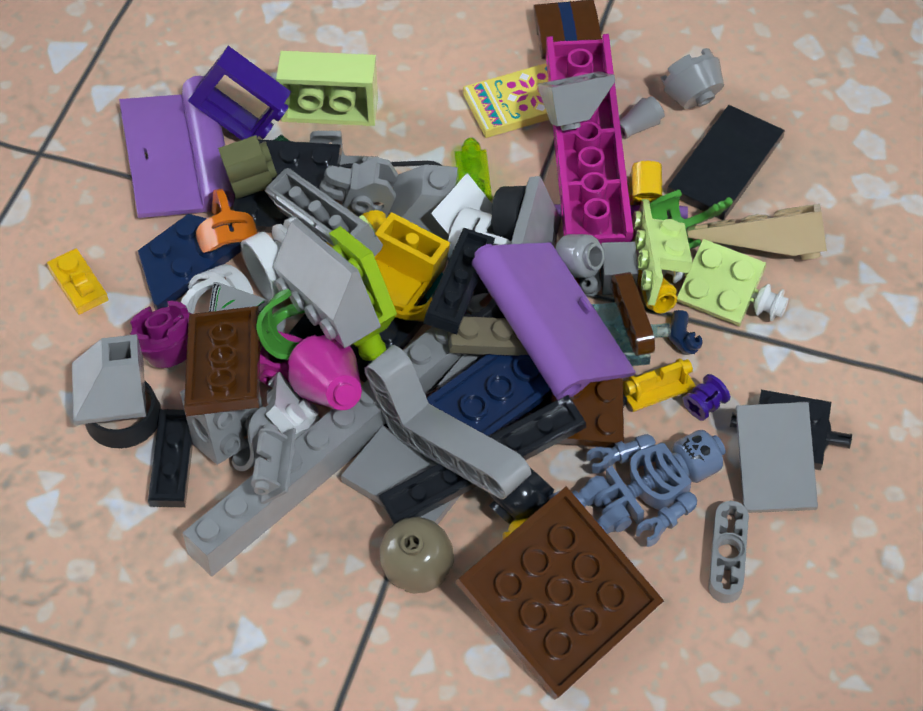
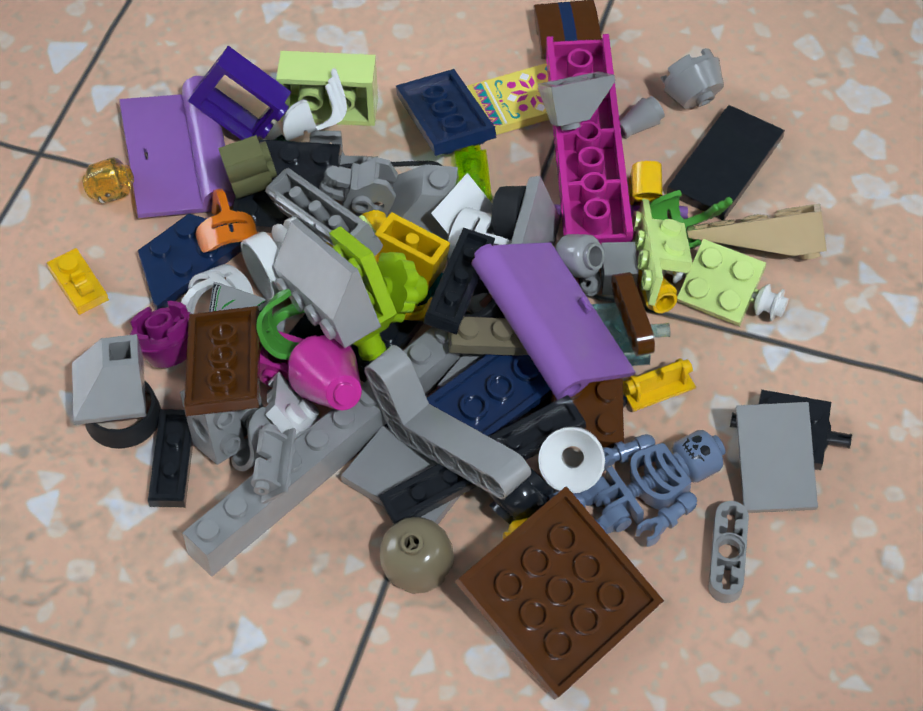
(108, 180): none -> clear yellow head
(299, 116): none -> white helmet
(402, 282): none -> lime plant
(445, 112): none -> dark blue plate
(558, 473): none -> white piece
(680, 336): dark blue arm -> none
(706, 397): dark purple bush -> none

